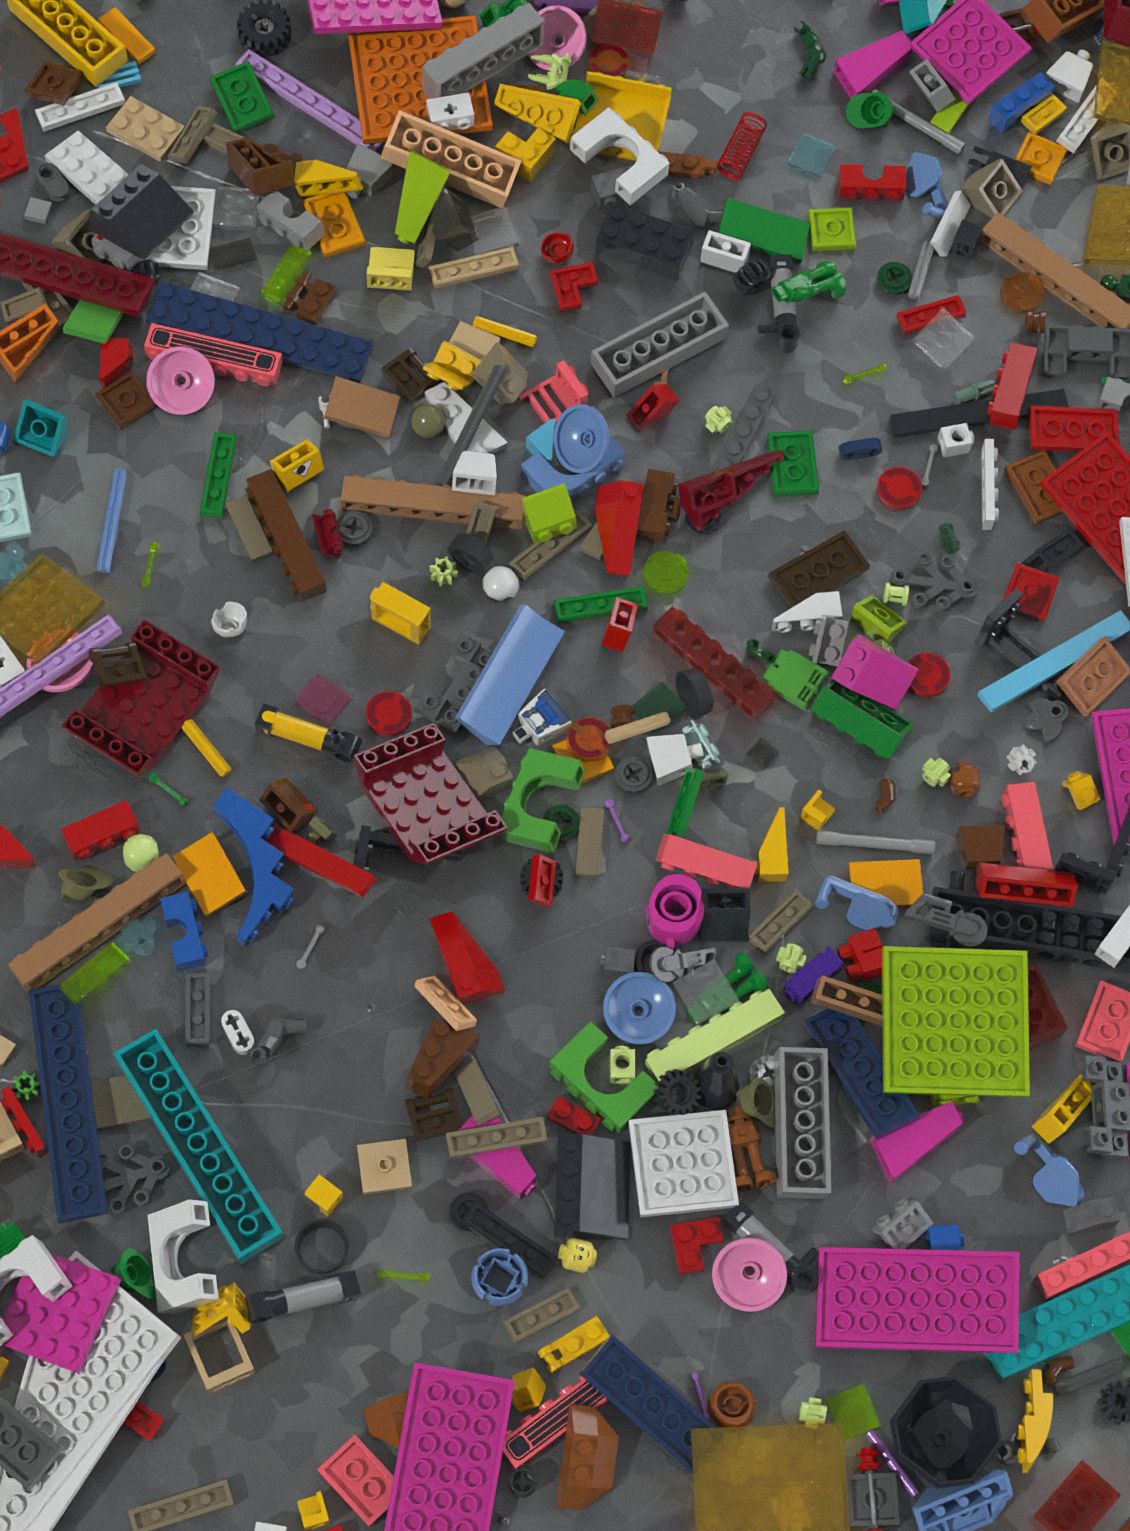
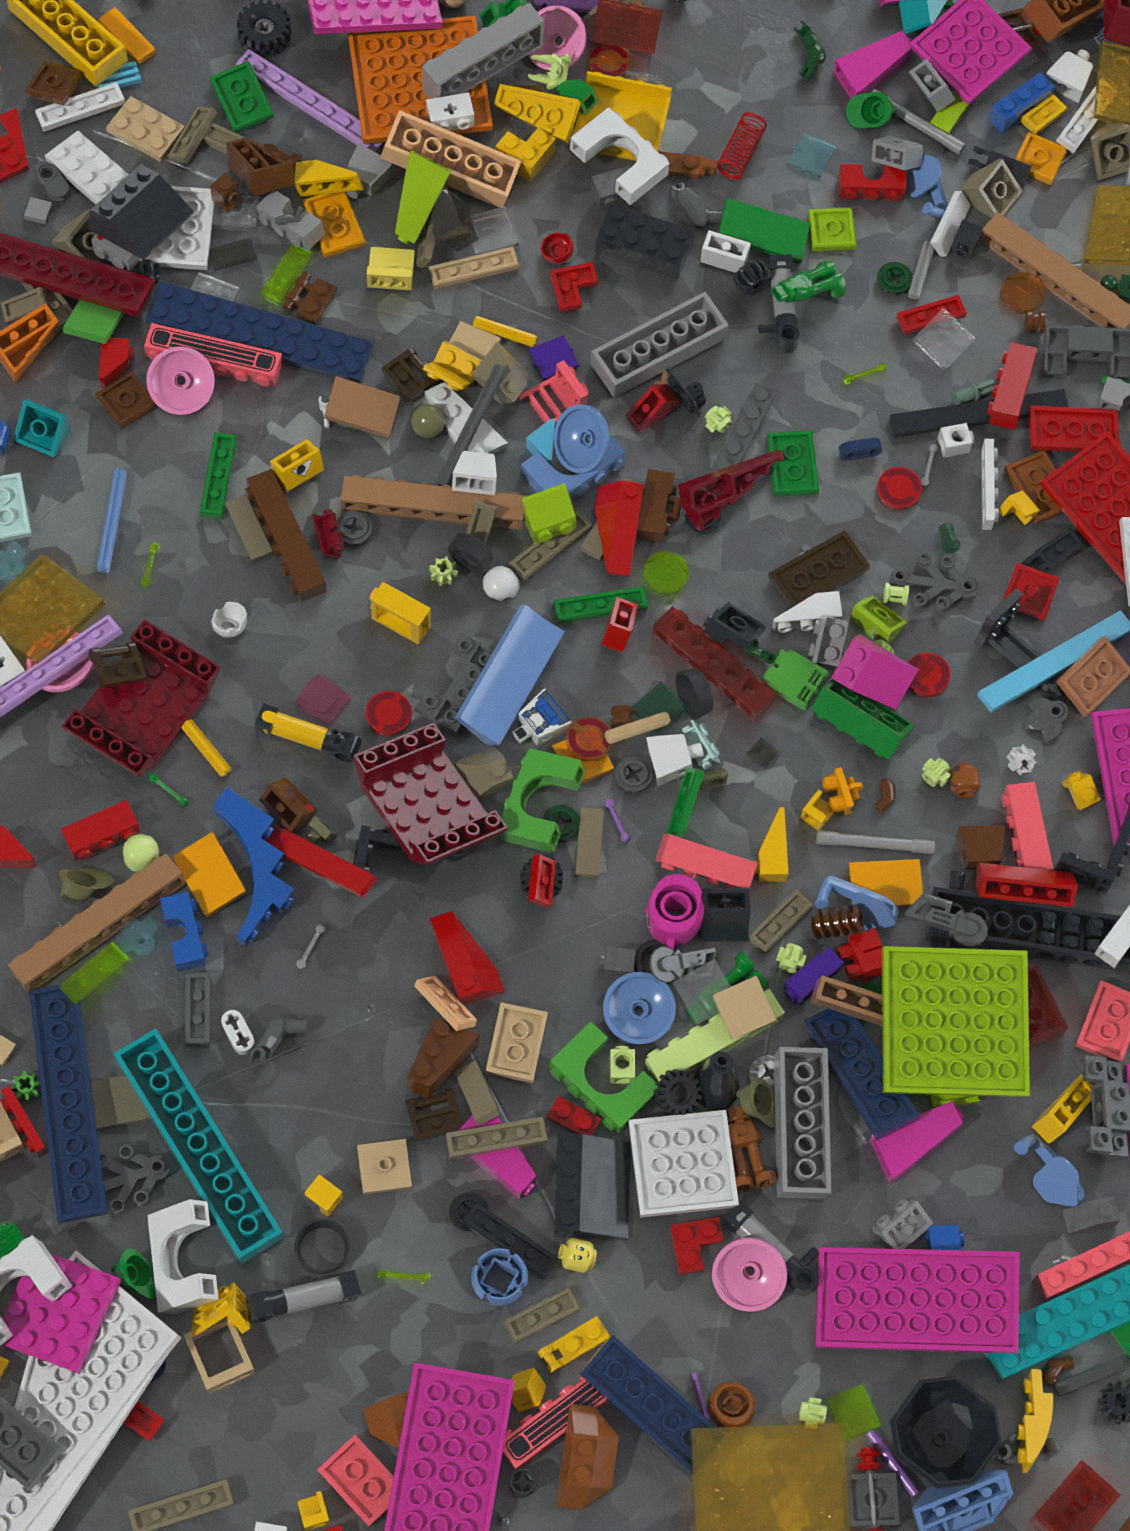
(225, 192): none -> reddish brown brick
(287, 218): none -> dark grey piece
(516, 1042): none -> tan plate
(551, 353): none -> dark purple piece
(692, 395): none -> black hinge
(733, 624): none -> black plate
(744, 1007): none -> tan tile
(837, 782): none -> light orange hips
(837, 923): none -> reddish brown piece
(897, 152): none -> light grey brick
(1020, 505): none -> yellow panel

